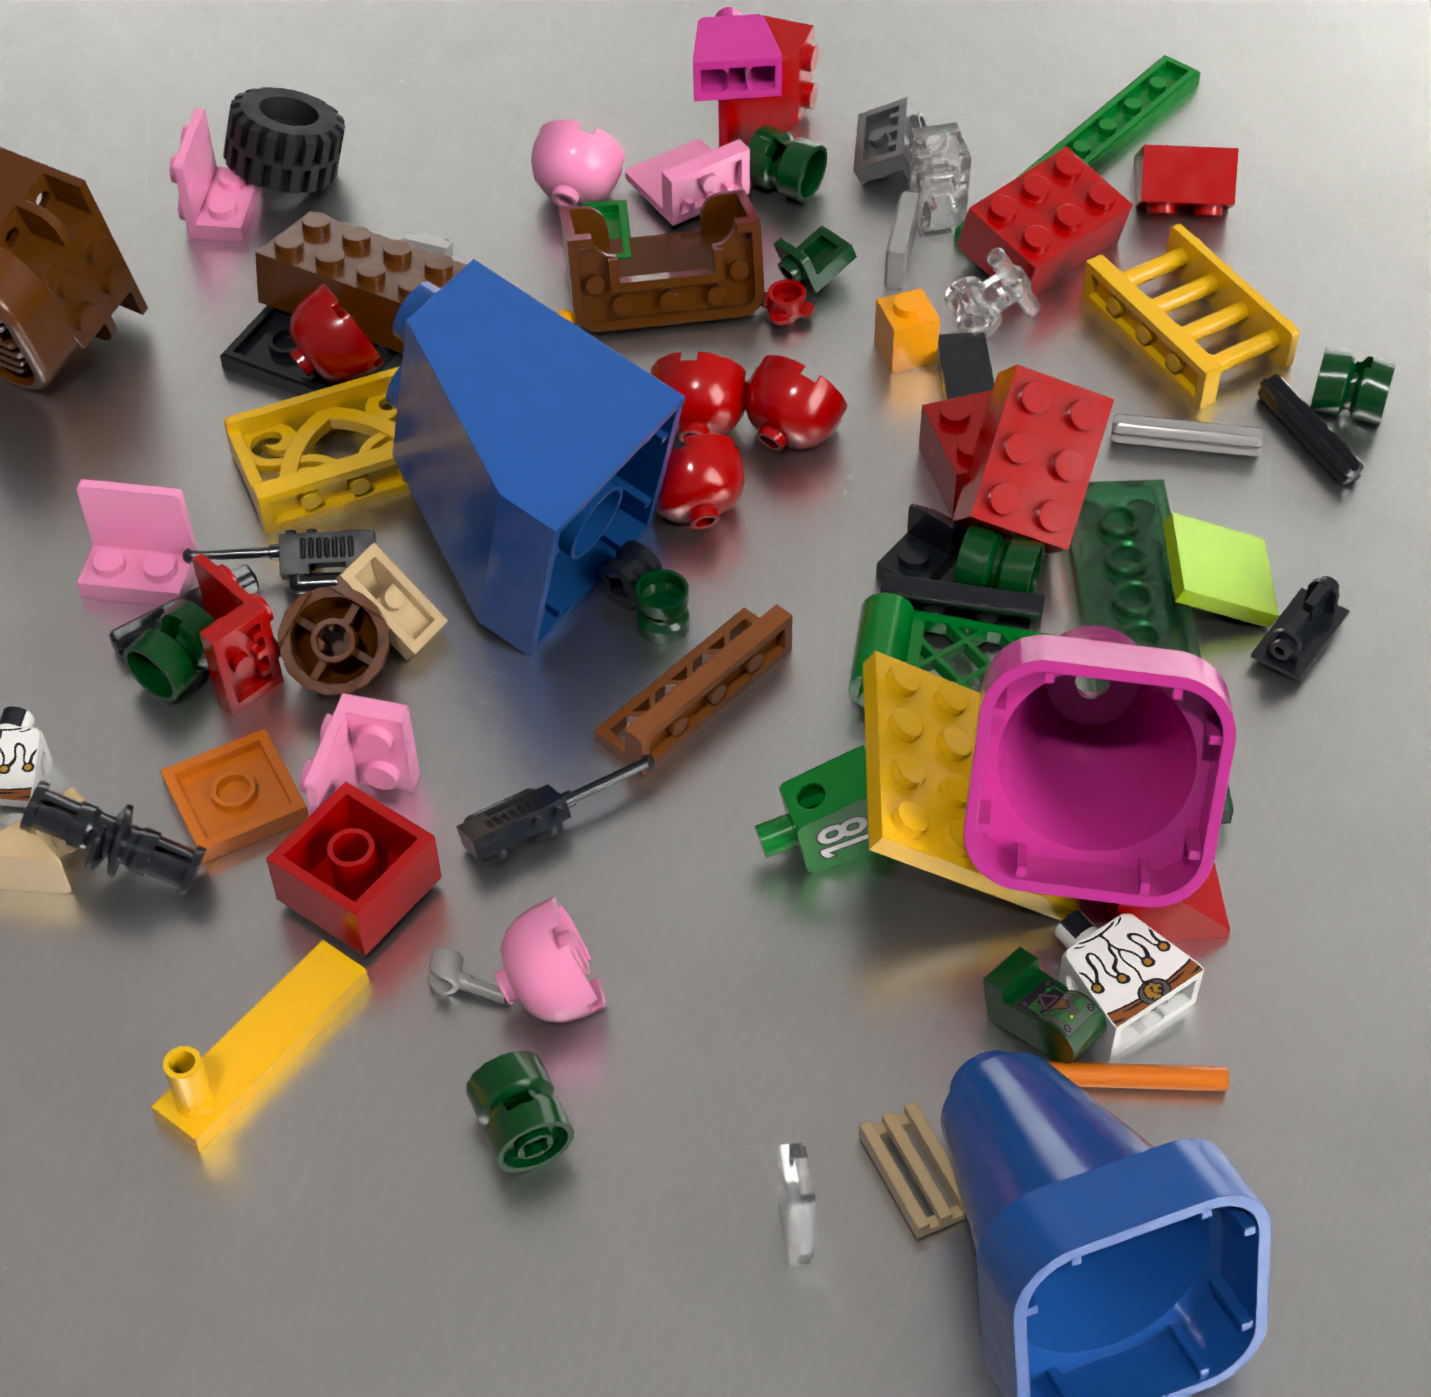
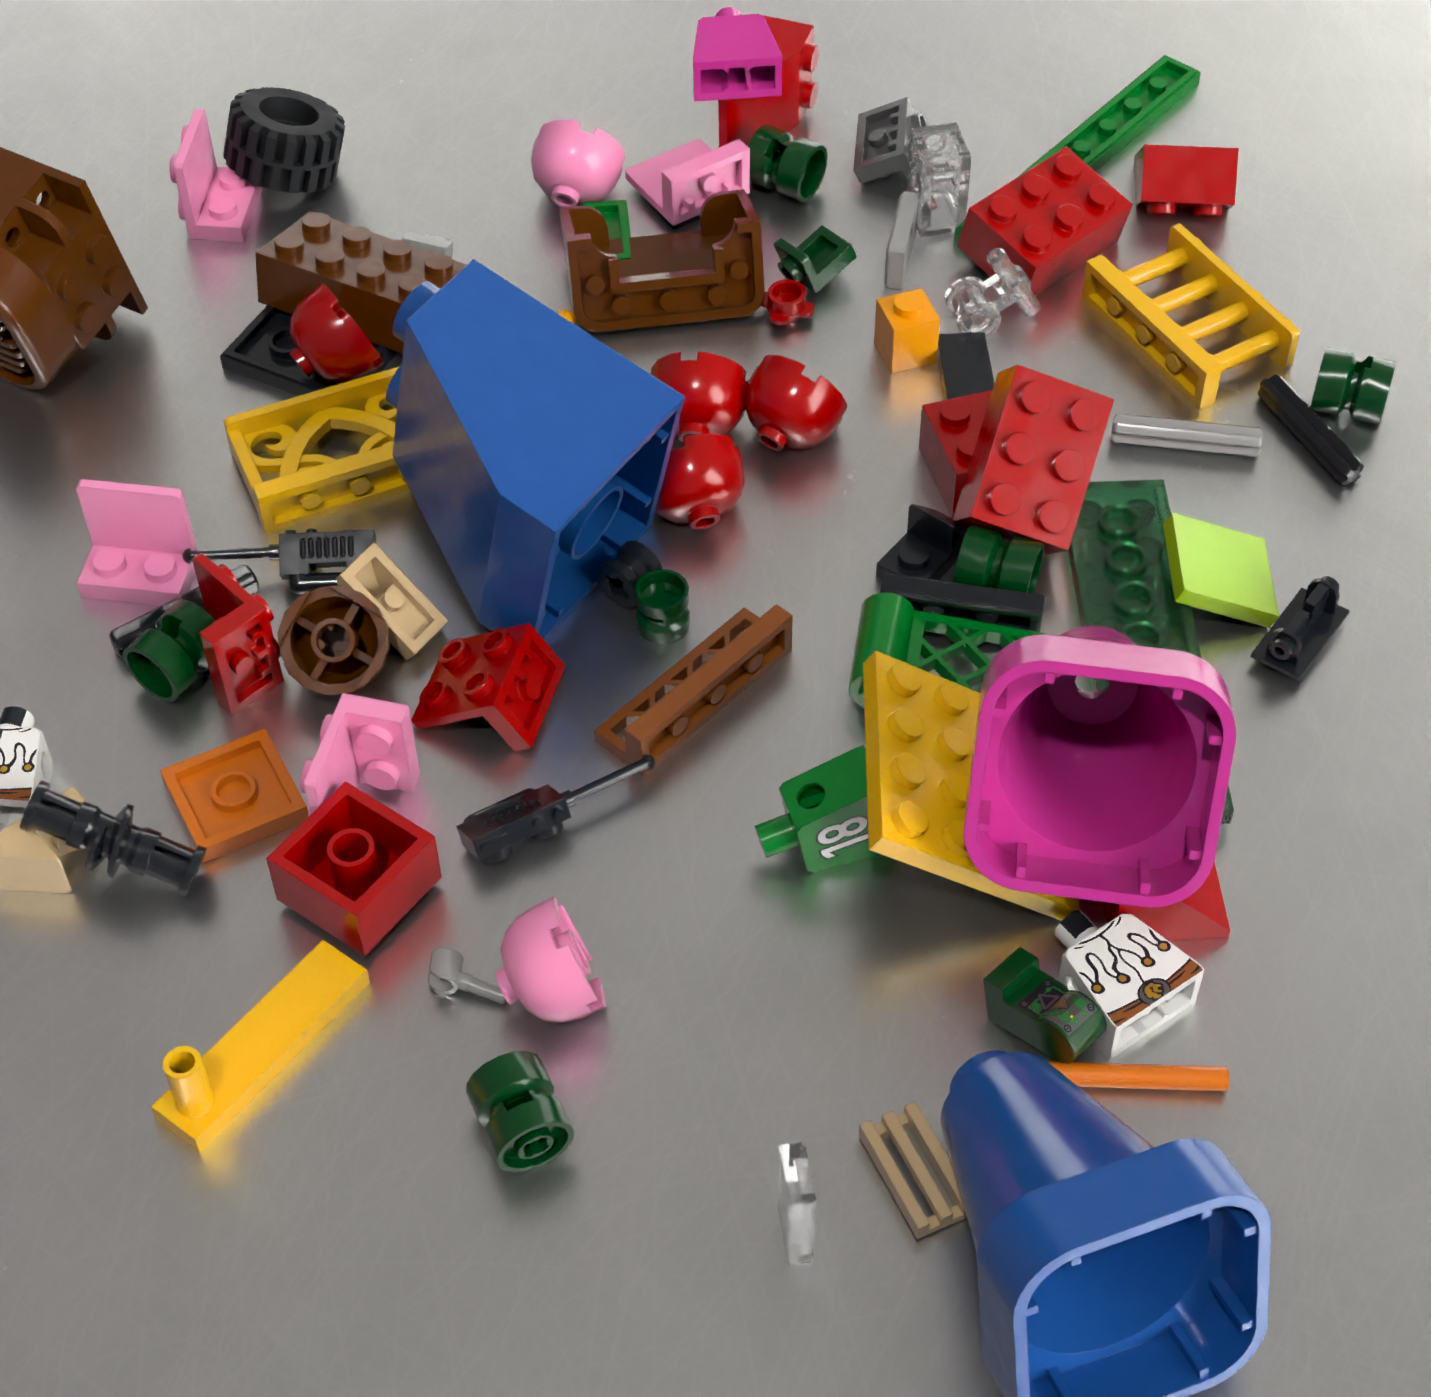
(497, 676): none -> red bracket

